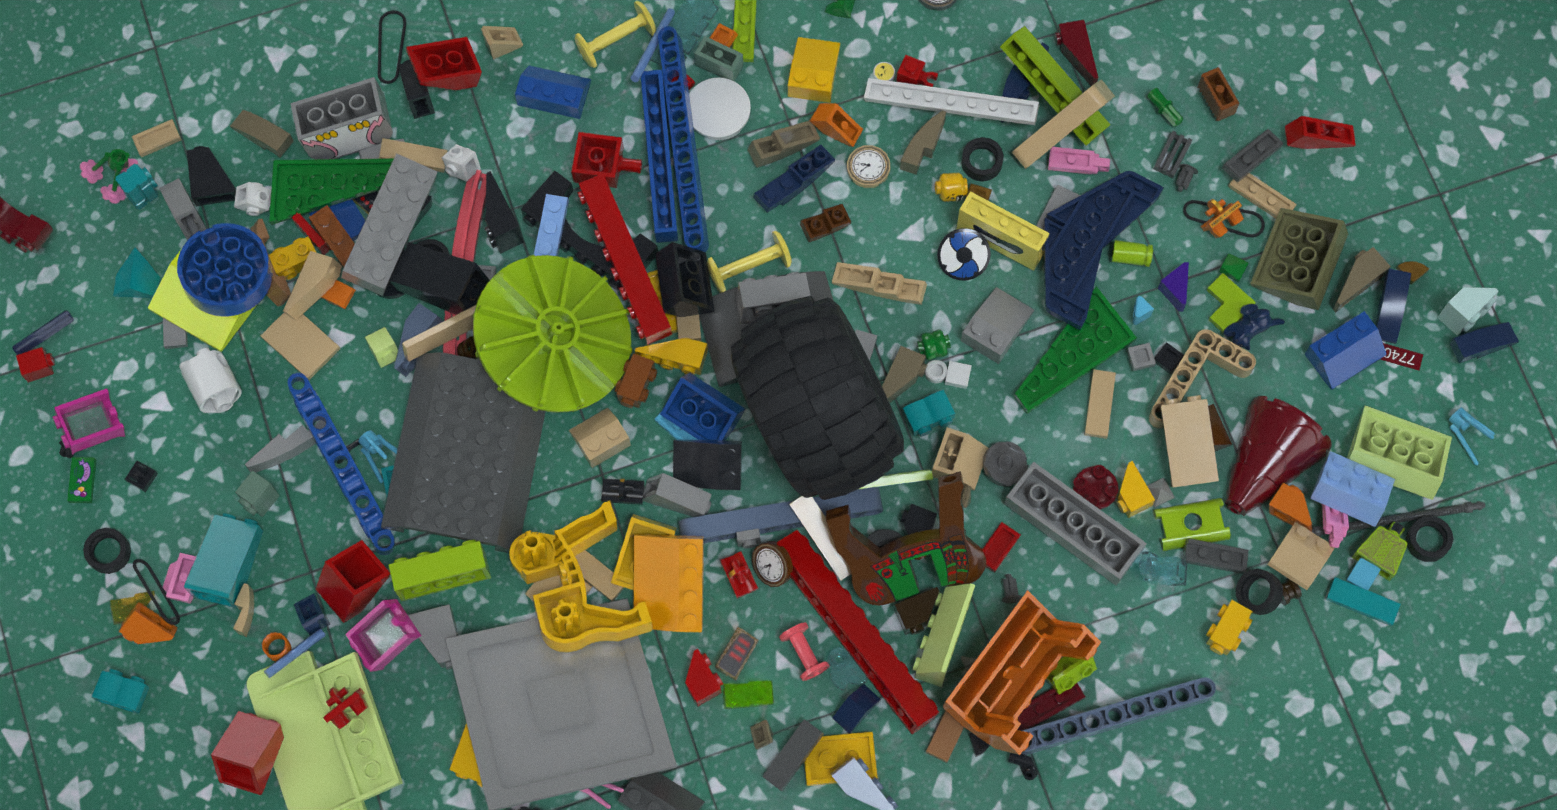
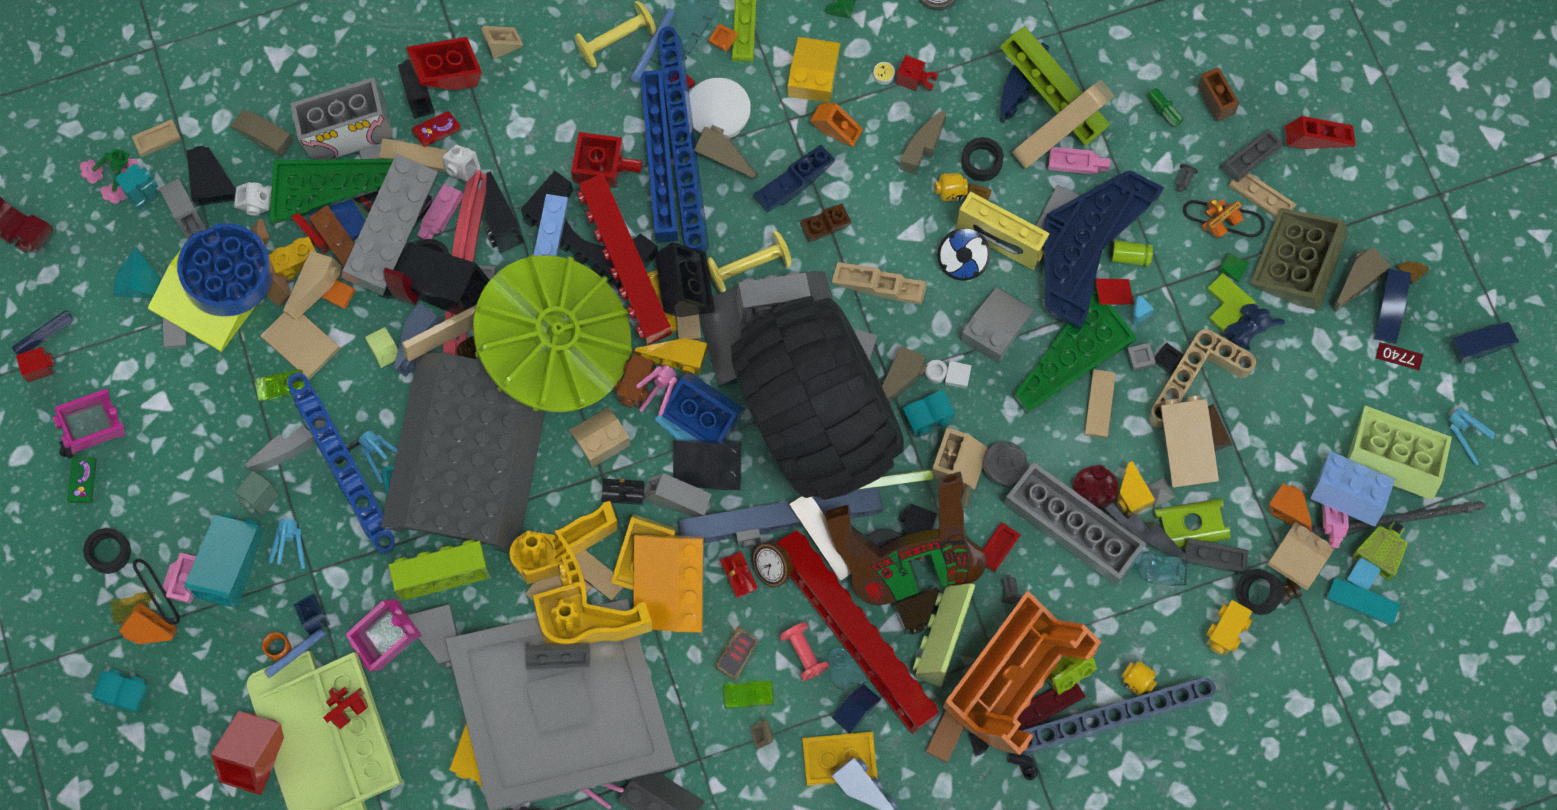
(141, 476): black tile -> none
(211, 381): white cylinder -> none
(245, 603): tan slope -> none
(276, 385): none -> clear neon green slope
(285, 532): none -> medium azure plant
(351, 580): red slope -> none
(380, 43): black piece -> none
(400, 286): none -> dark red slope
(436, 128): none -> red tile
(440, 212): none -> bright pink hinge
(552, 91): blue slope -> none
(557, 655): none -> dark grey hinge
(664, 377): none -> bright pink plant
(700, 680): red slope -> none
(718, 59): sand green brick -> none
(722, 149): none -> dark tan slope
(782, 143): dark tan slope -> none
(793, 755): dark grey tile -> none
(868, 166): tile -> none
(934, 344): green piece -> none
(951, 101): white plate -> none
(1077, 49): dark red slope -> none
(1114, 291): none -> red sticker
(1139, 678): none -> yellow head
(1151, 533): none -> black slope
(1175, 286): dark purple slope -> none
(1180, 139): dark grey tile -> none
(1273, 450): dark red cone -> none
(1346, 350): blue slope -> none
(1439, 525): black tyre -> none
(1467, 308): light aqua slope -> none

